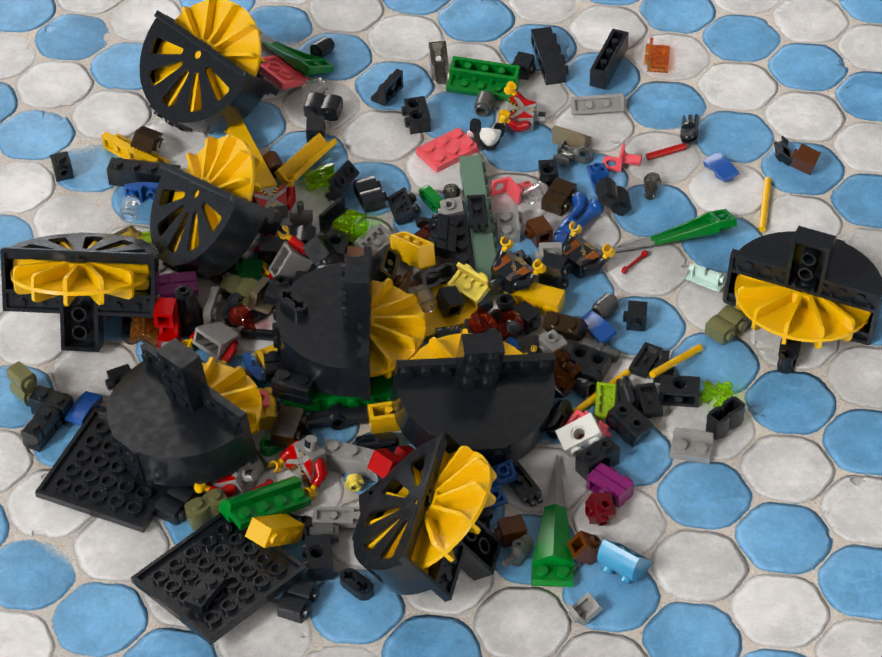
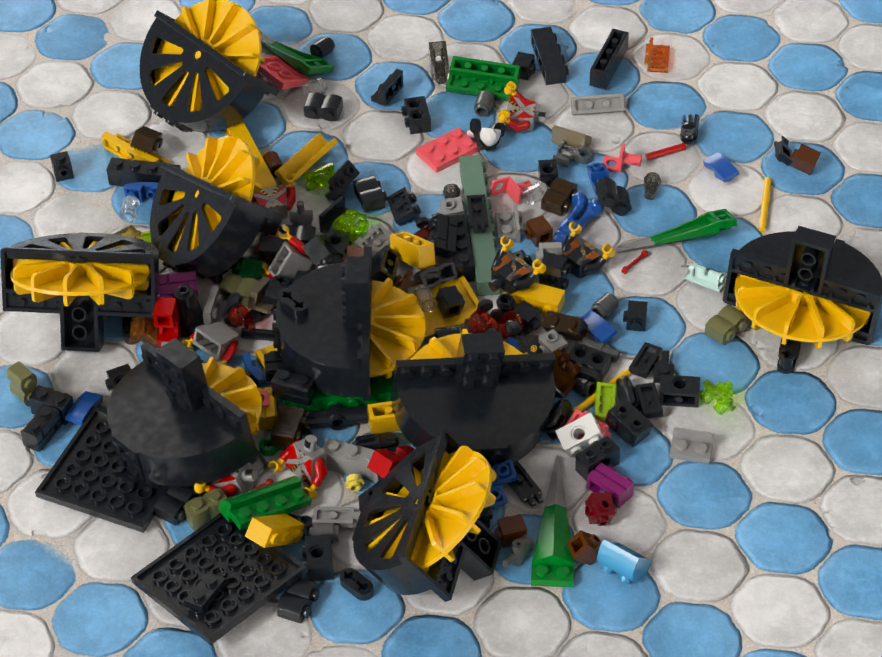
(315, 125): black brick -> none
(430, 198): green beam -> none
(470, 283): light yellow bracket -> none
(584, 609): light grey bracket -> none
(675, 361): yellow bar -> none
(725, 417): black brick -> none

